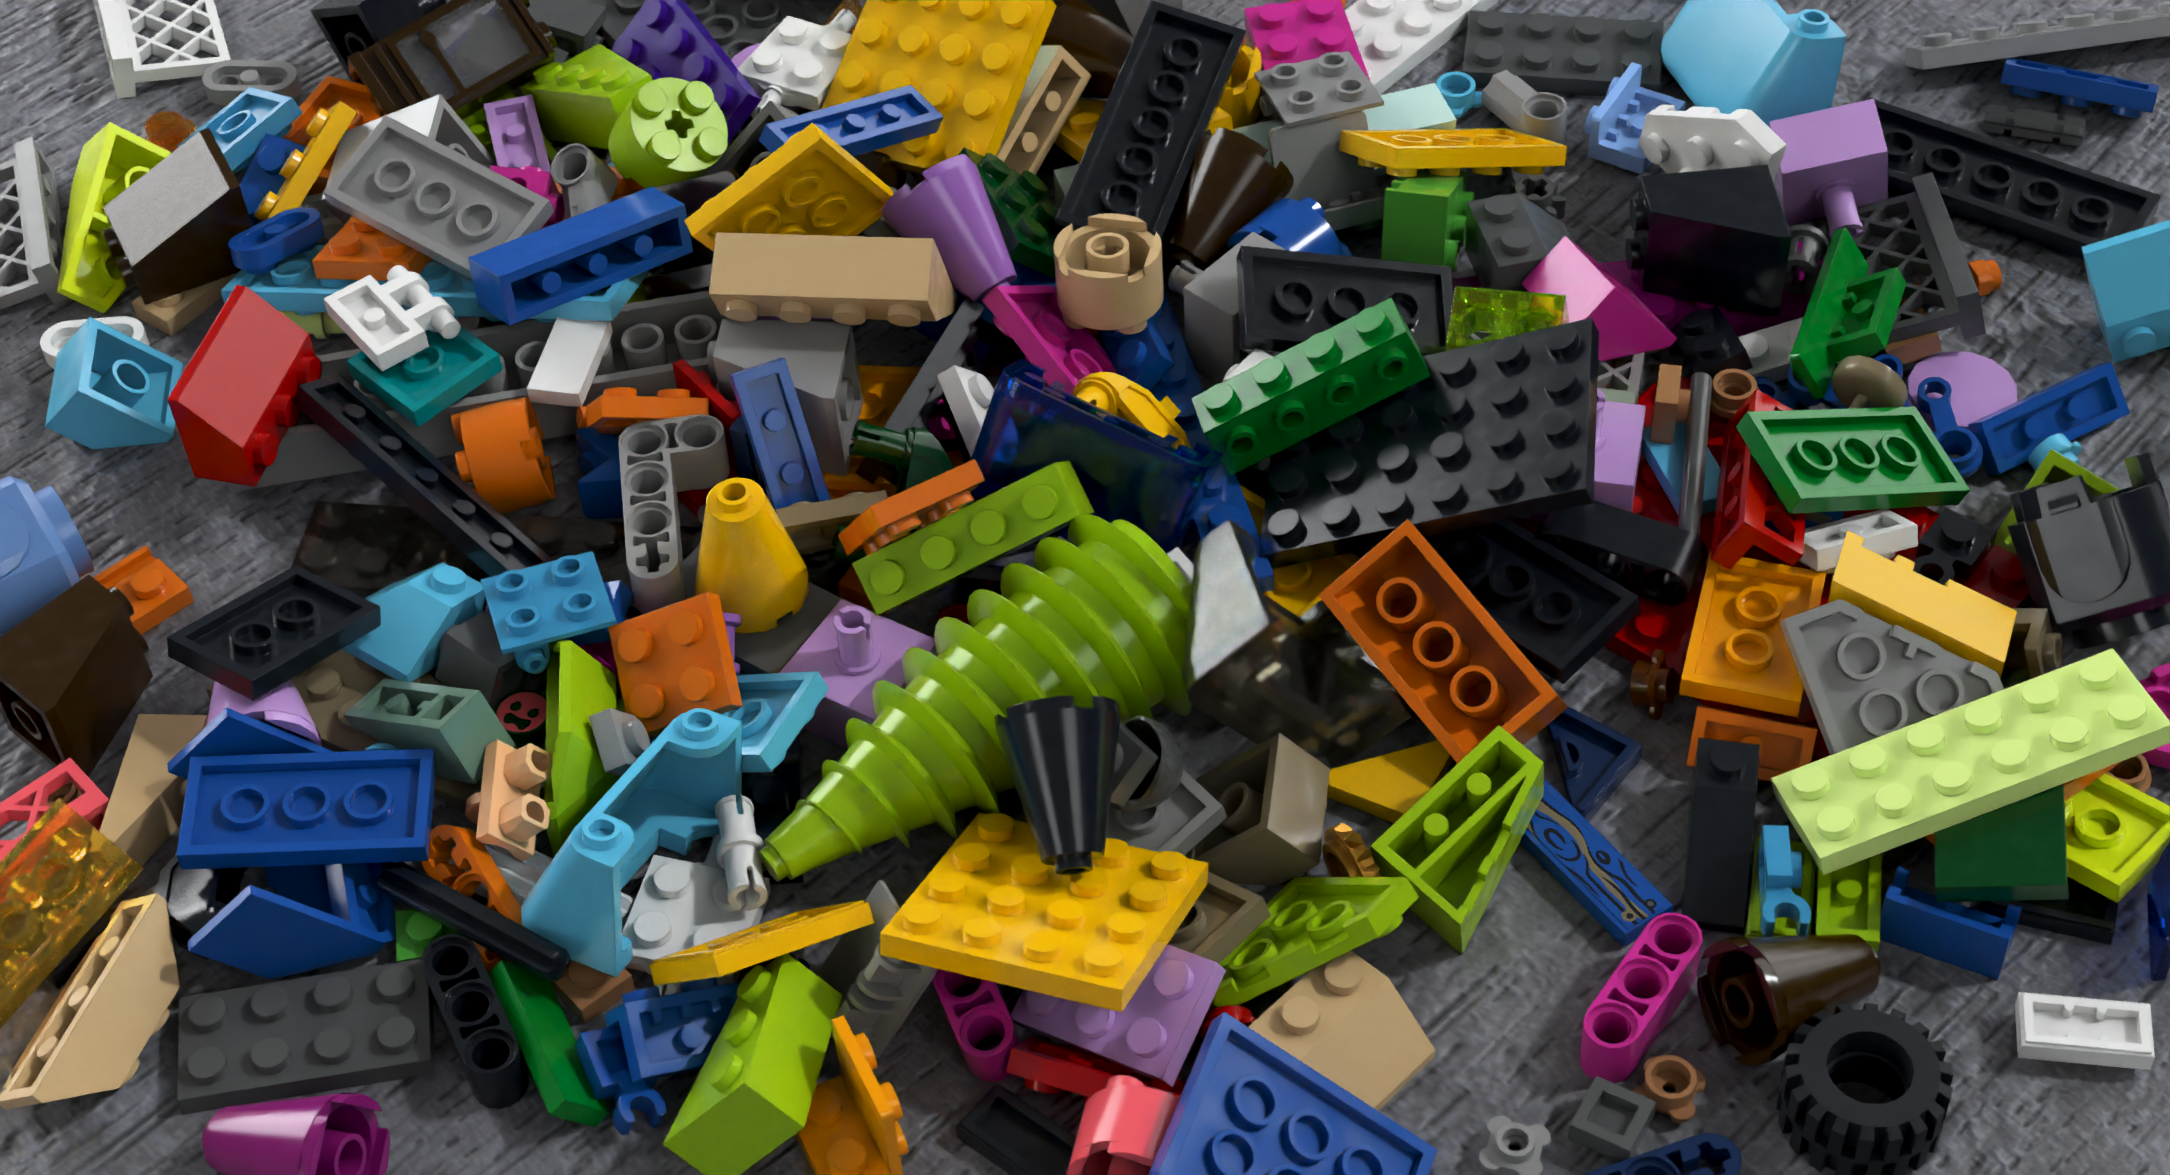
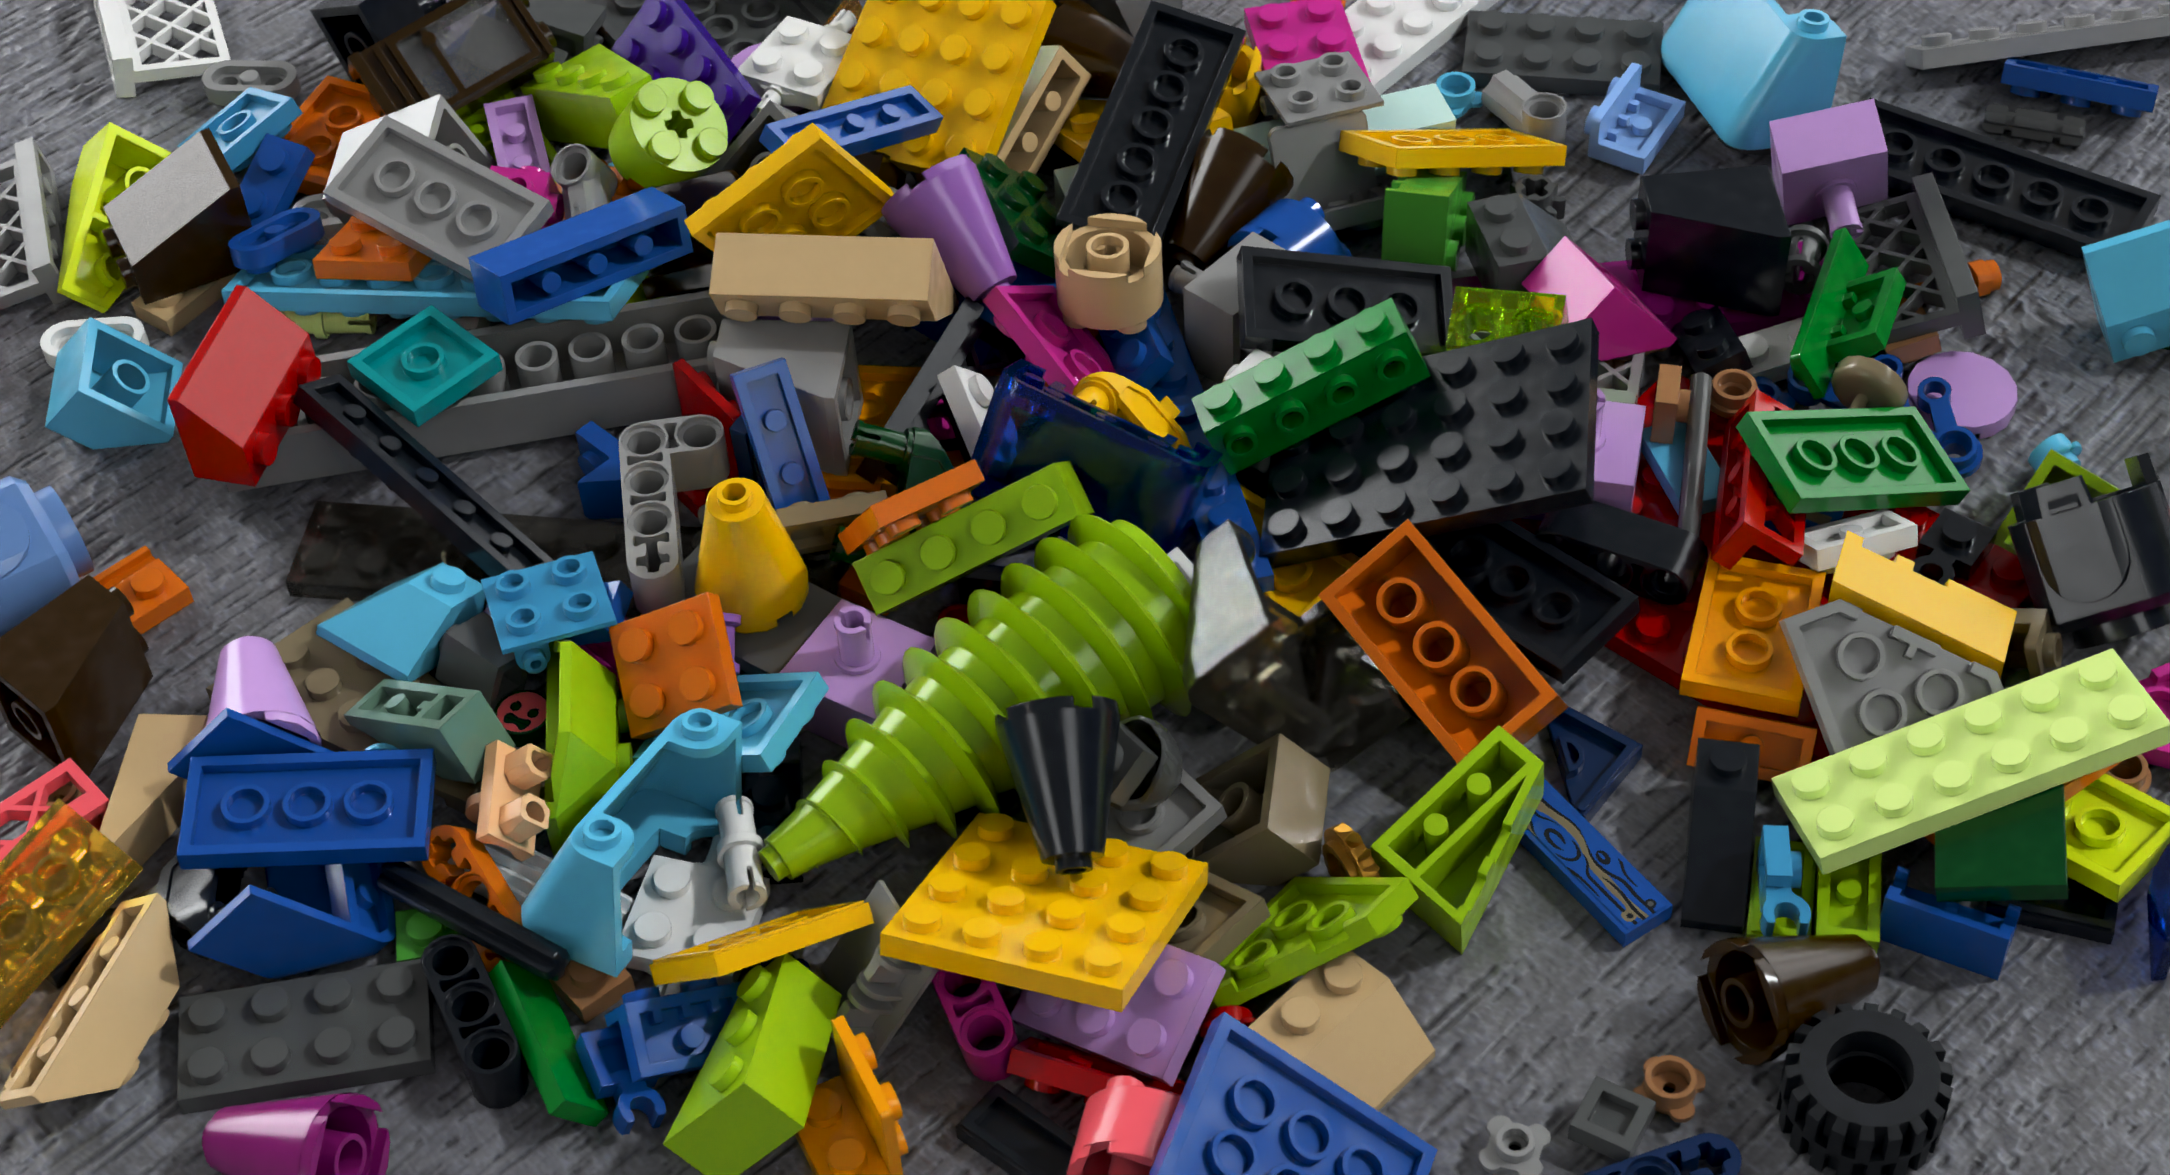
(168, 129): clear orange plate -> none
(274, 632): black plate -> none
(304, 168): yellow plate -> none
(378, 323): white plate -> none
(504, 454): orange brick -> none
(569, 362): white tile -> none
(619, 739): light grey plate -> none
(622, 408): orange plate -> none
(1390, 782): yellow tile -> none
(1636, 1021): dark pink beam -> none
(1653, 684): reddish brown plate -> none
(1709, 140): white plate -> none
(2065, 408): blue plate -> none
(2084, 1030): white plate -> none

